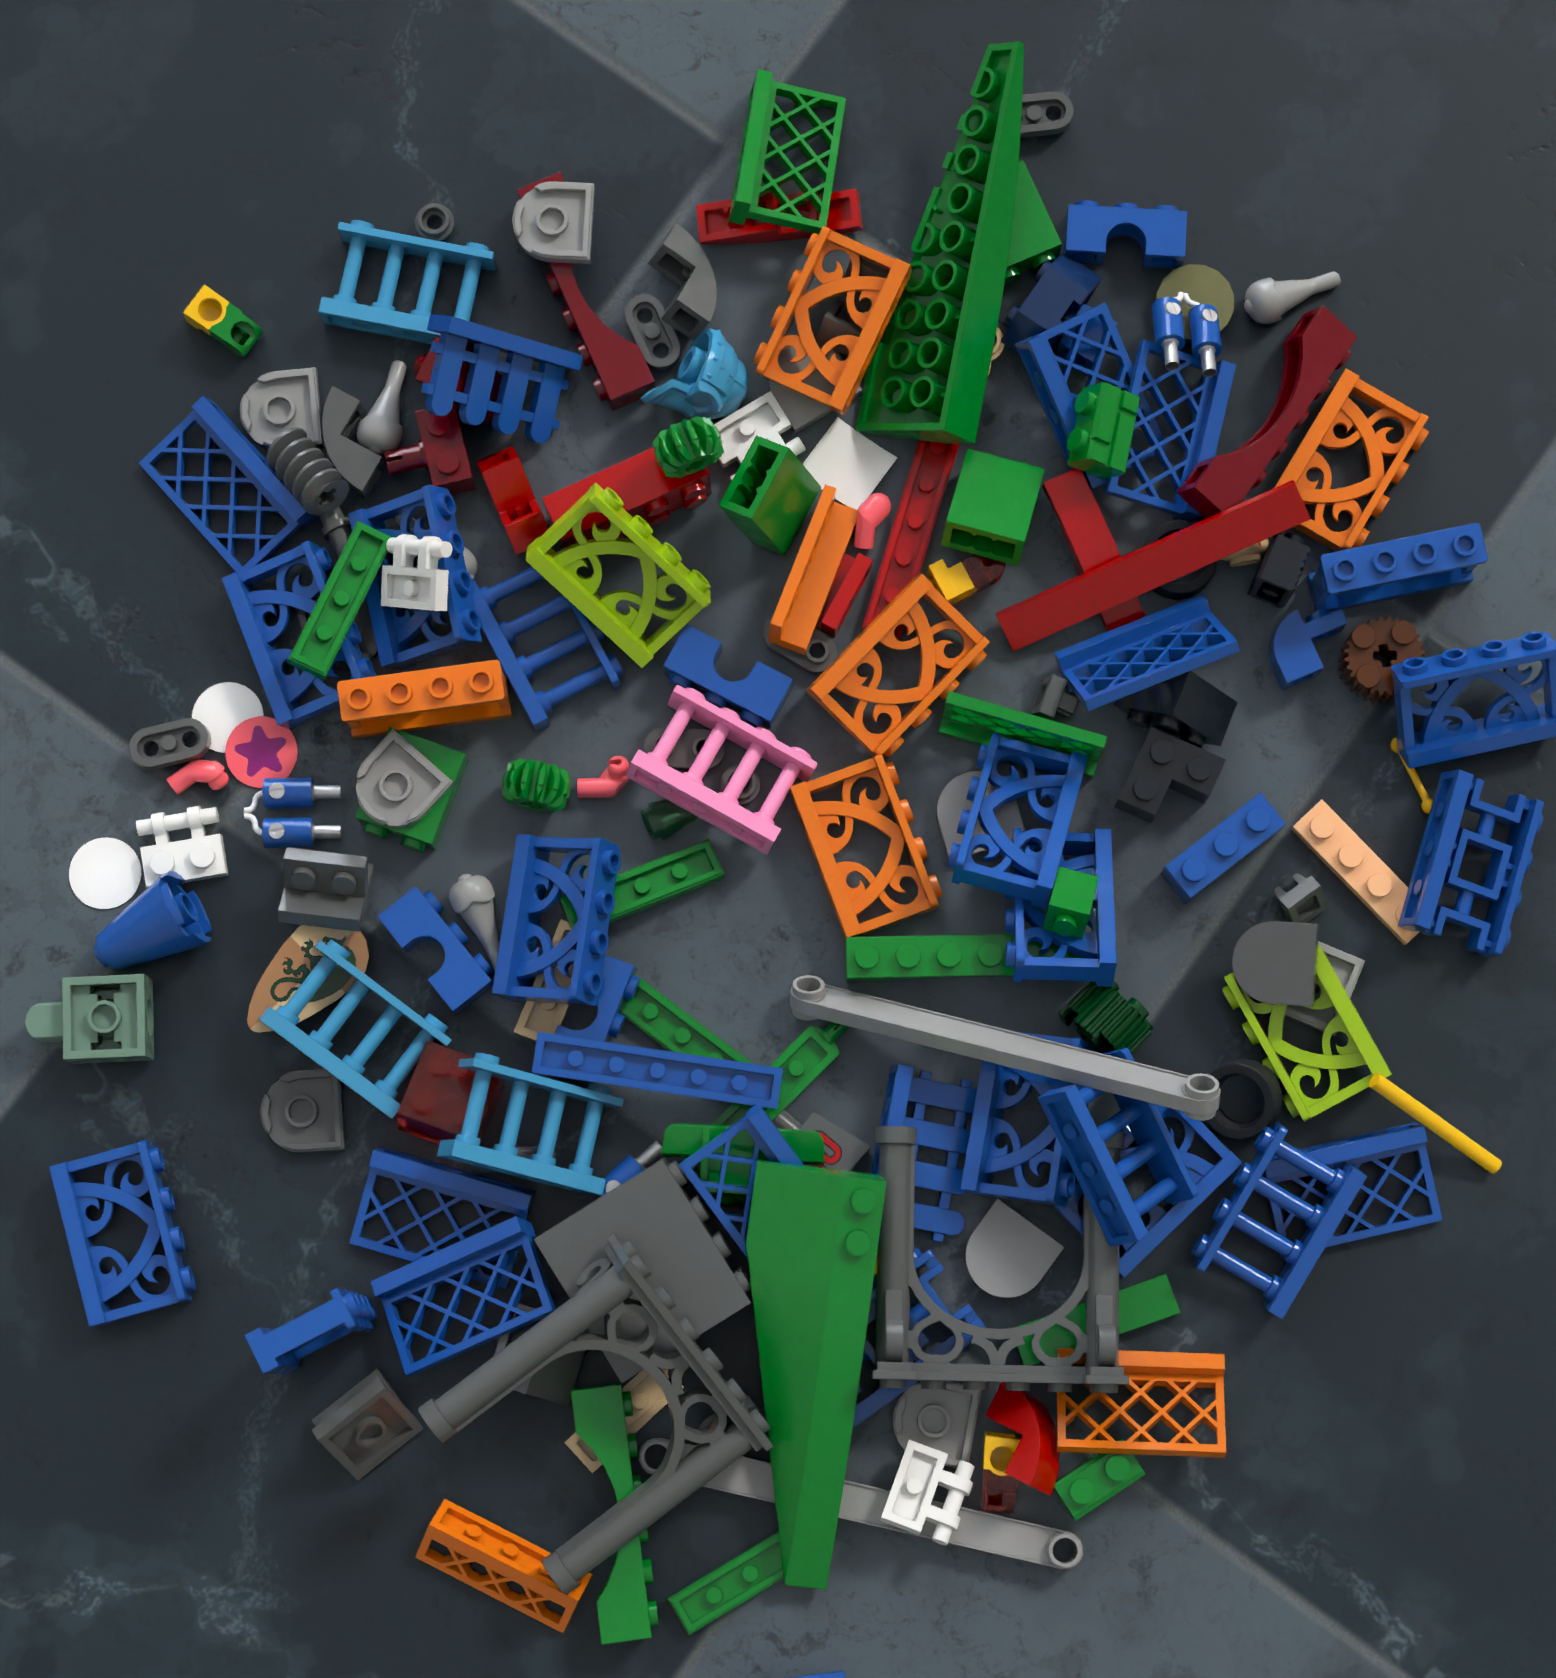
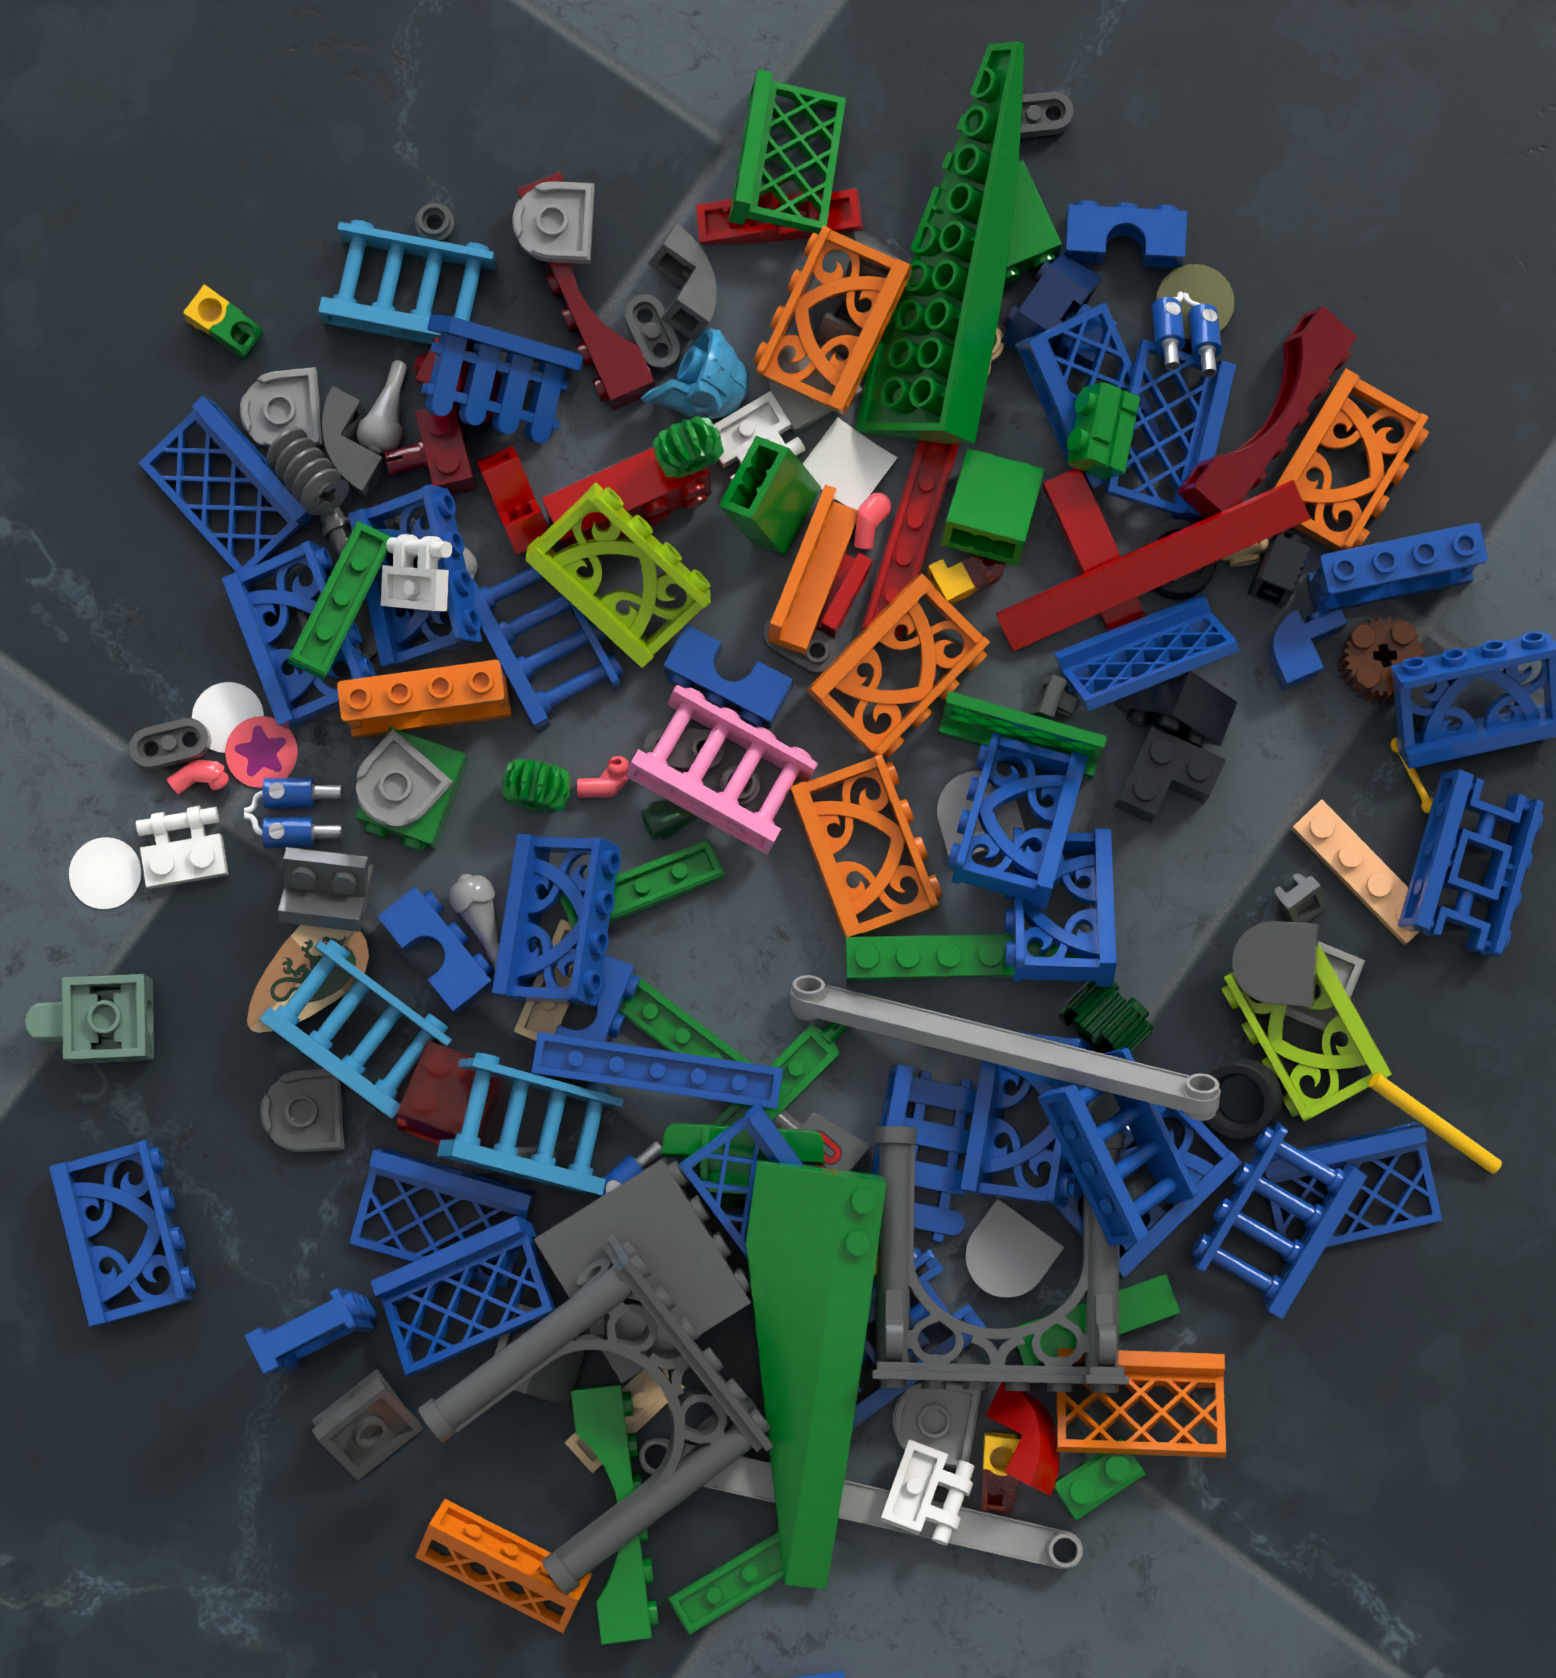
(154, 926): blue cone -> none
(1070, 902): green brick -> none
(1222, 848): blue arch -> none
(1270, 299): light grey piece -> none

